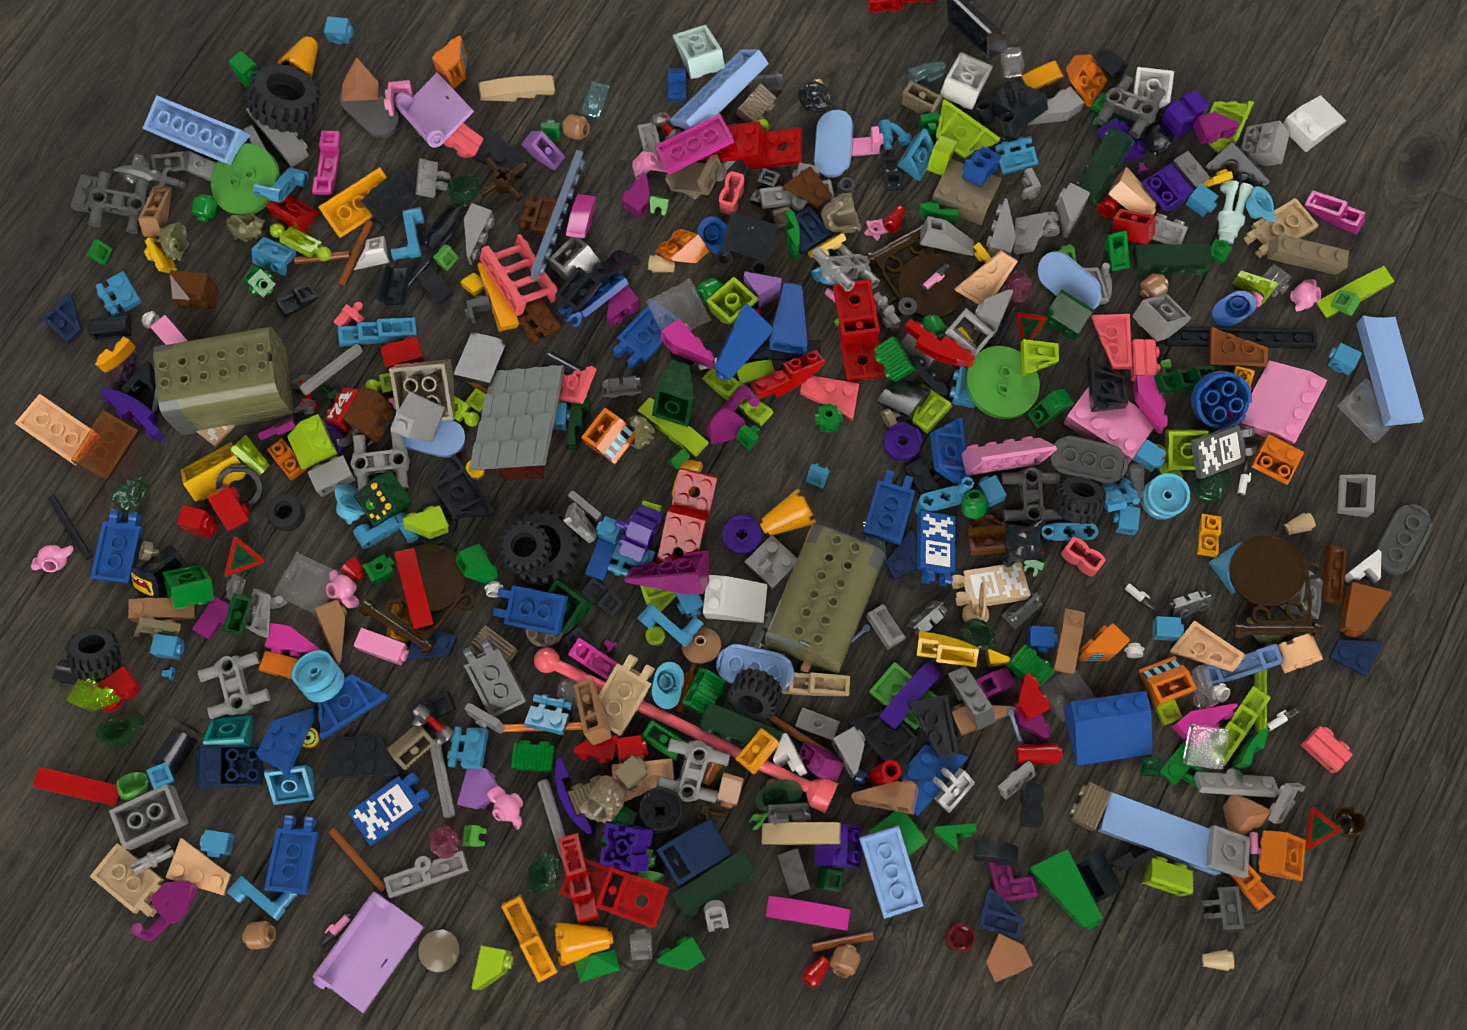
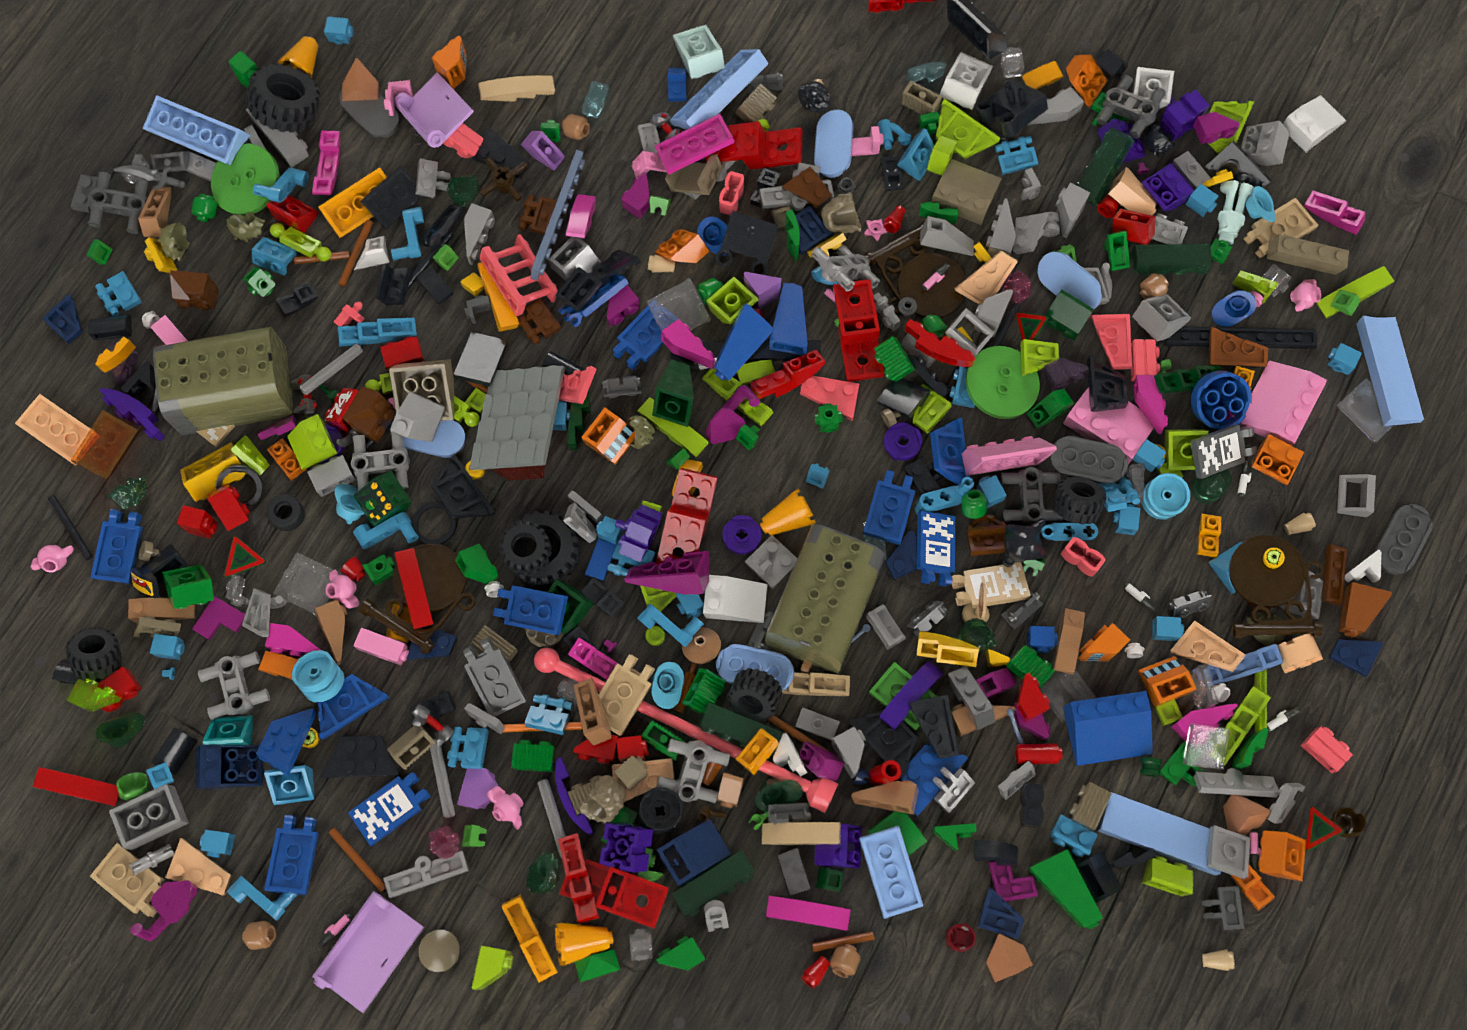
(237, 614): dark green slope -> none
(427, 523): lime slope -> none
(981, 166): blue brick -> none
(1062, 372): none -> clear purple slope
(1073, 835): none -> dark azure bracket
(1273, 558): none -> tile

